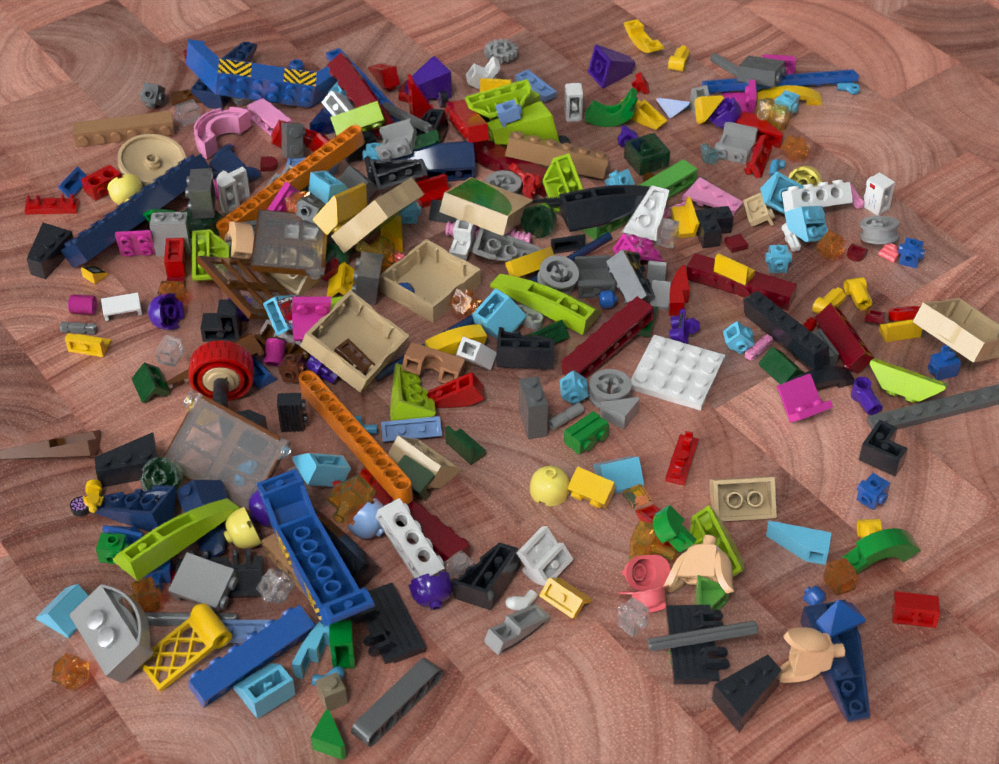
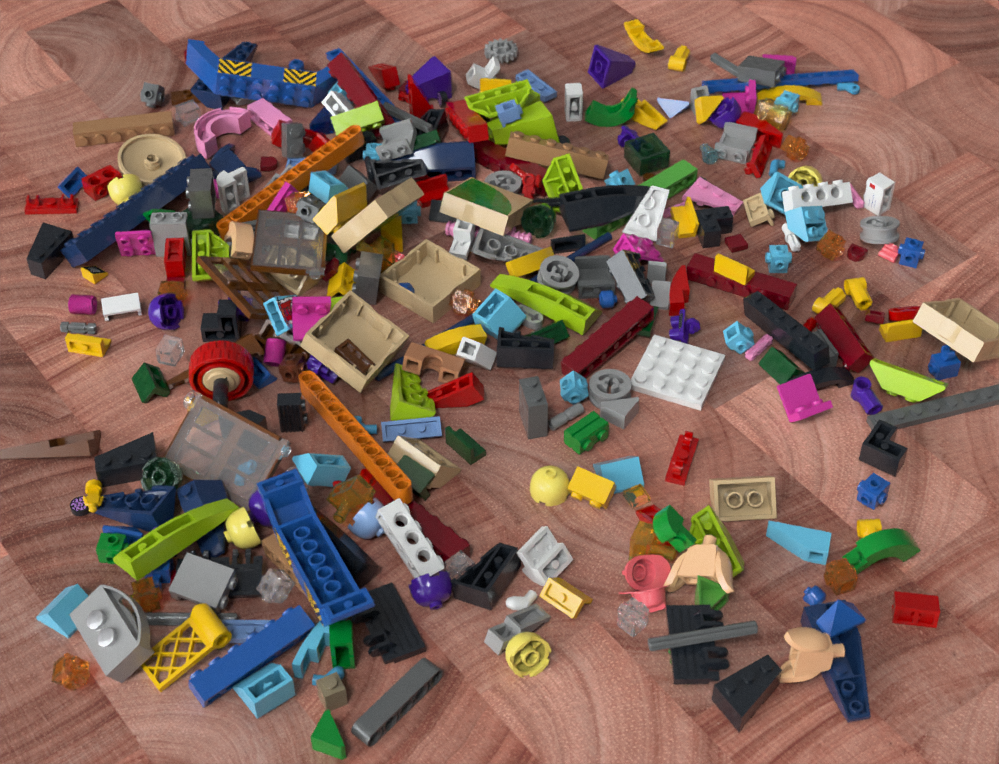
(527, 654): none -> light yellow cylinder
(640, 83): red tile -> none

